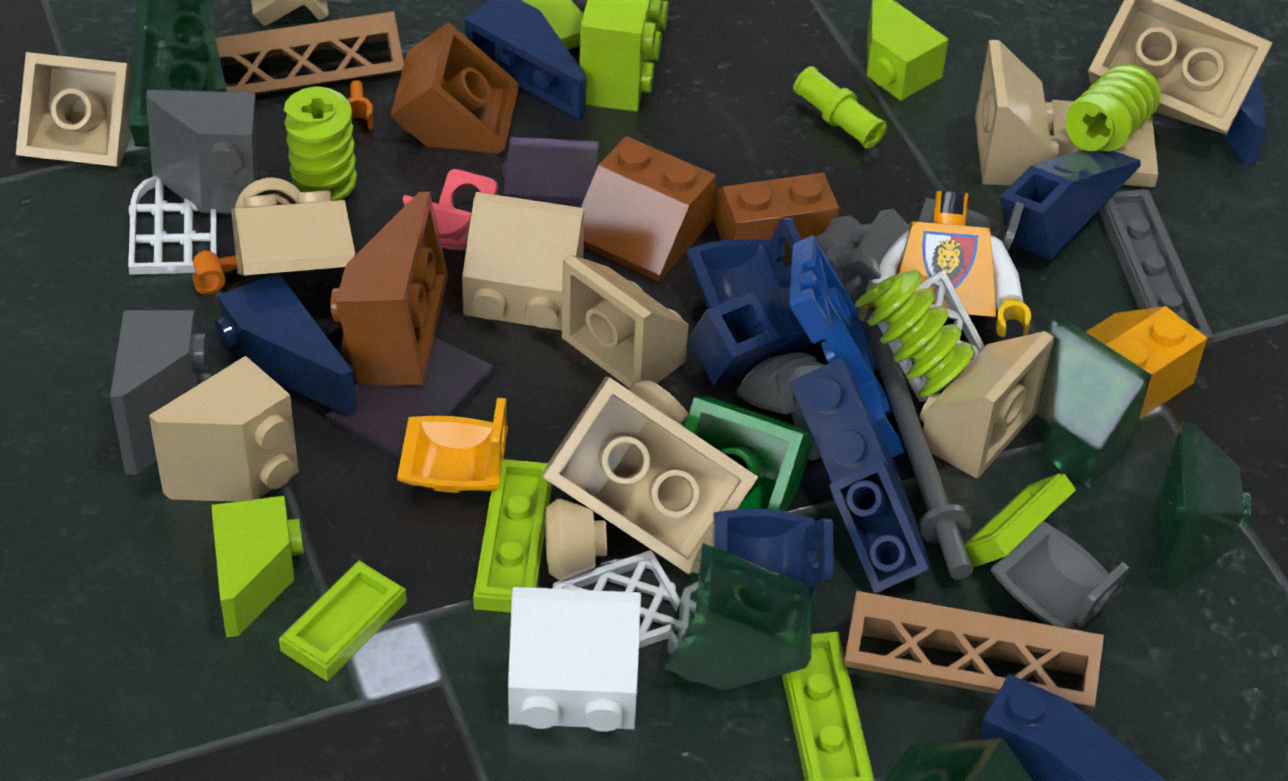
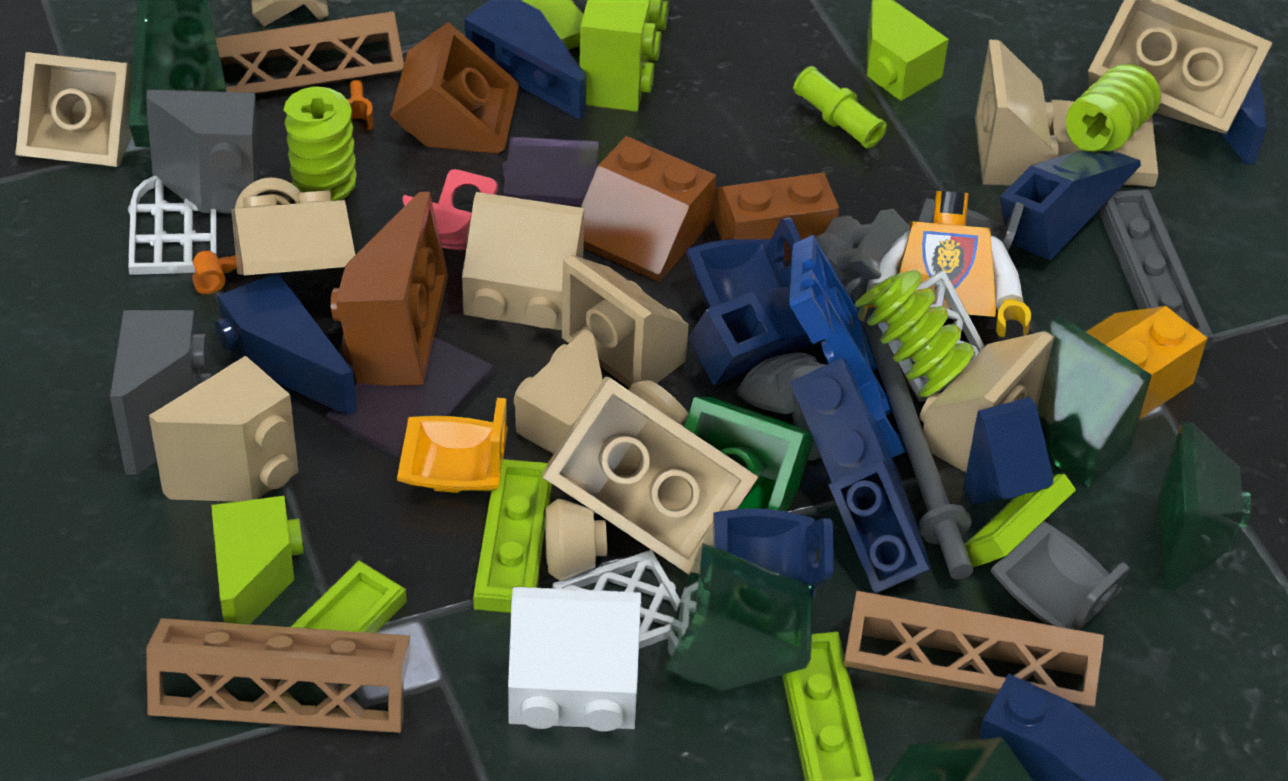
(280, 654): none -> medium nougat fence
(558, 393): none -> tan slope
(1007, 453): none -> dark blue slope

